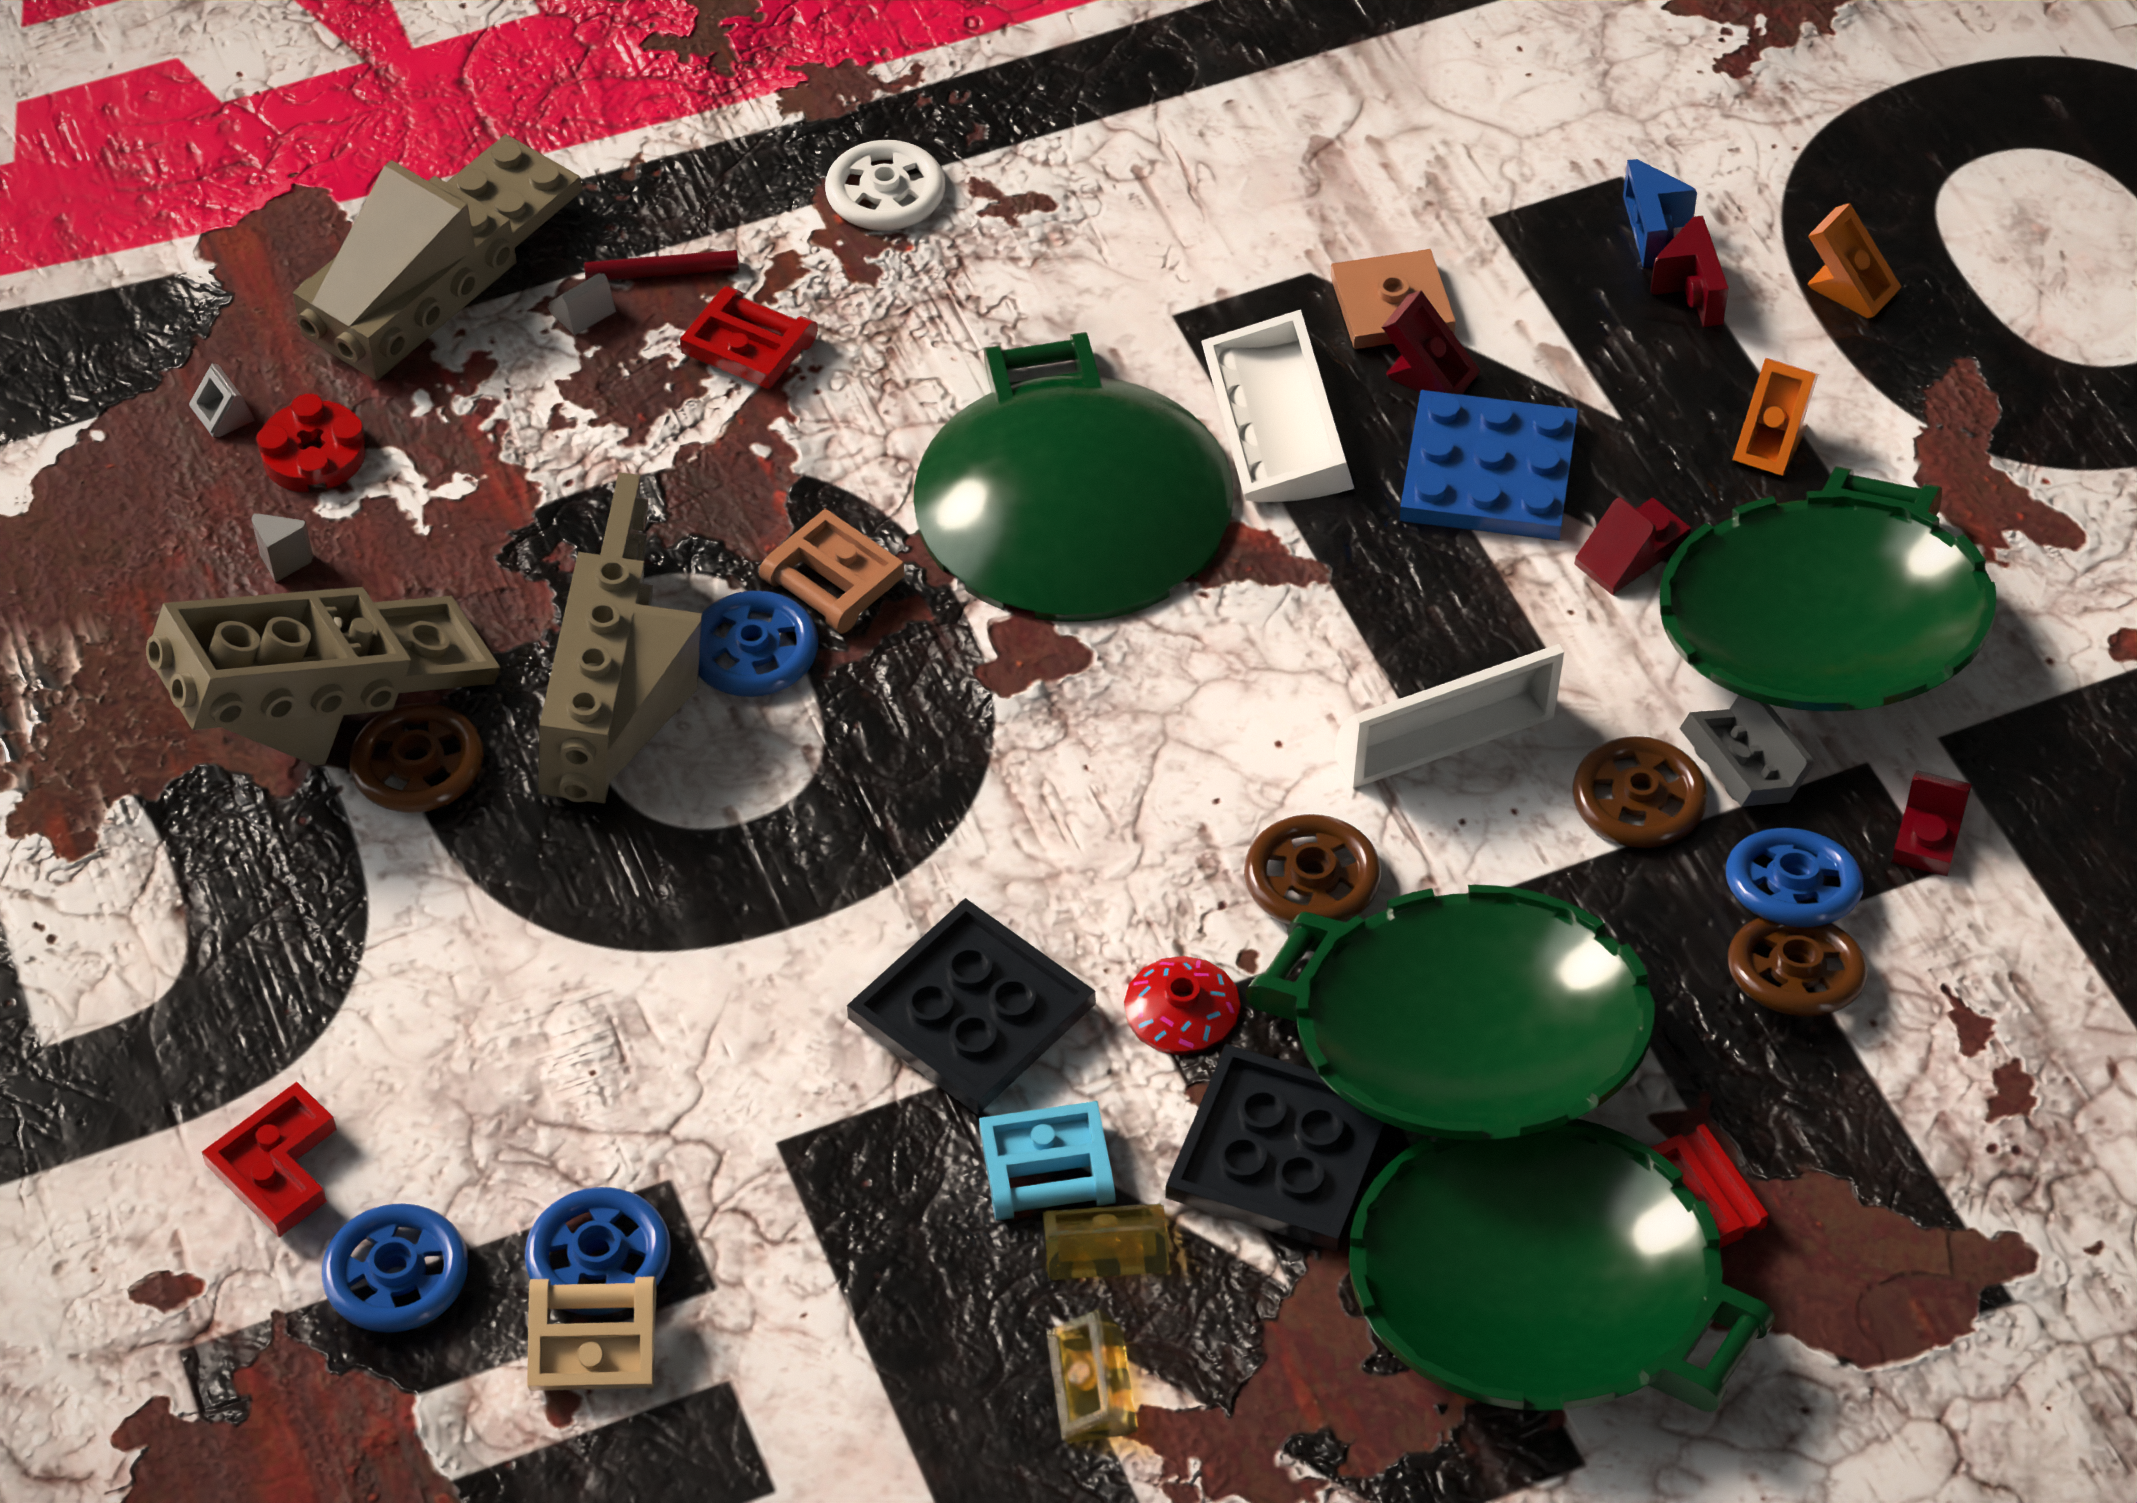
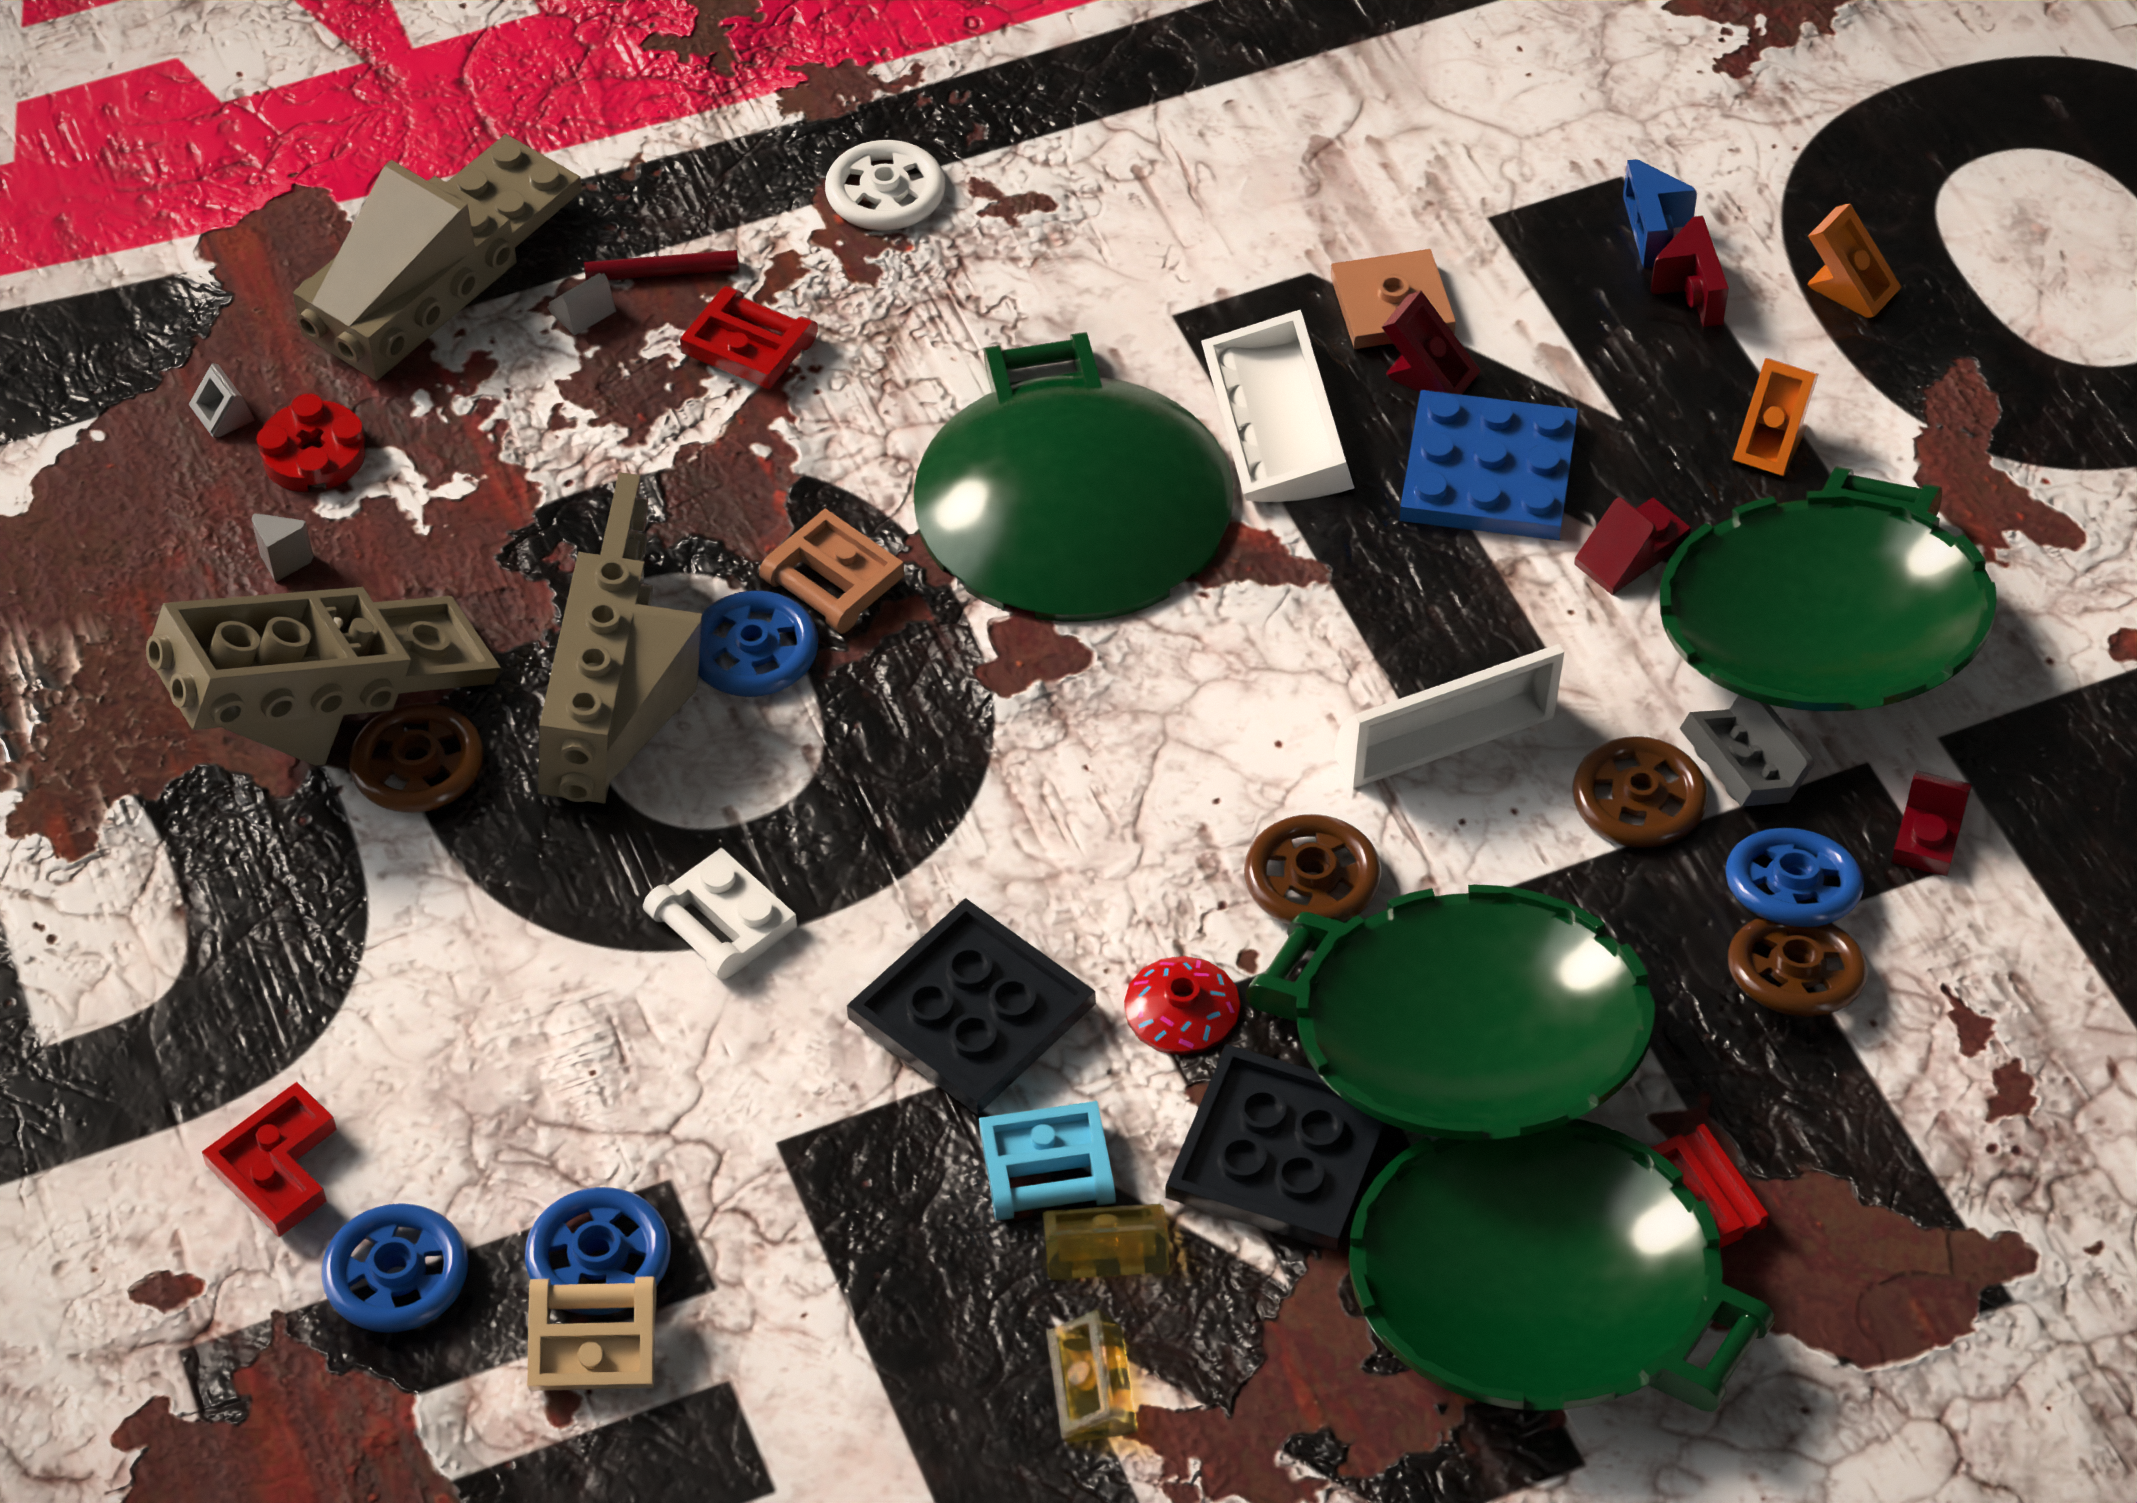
(730, 901): none -> white plate

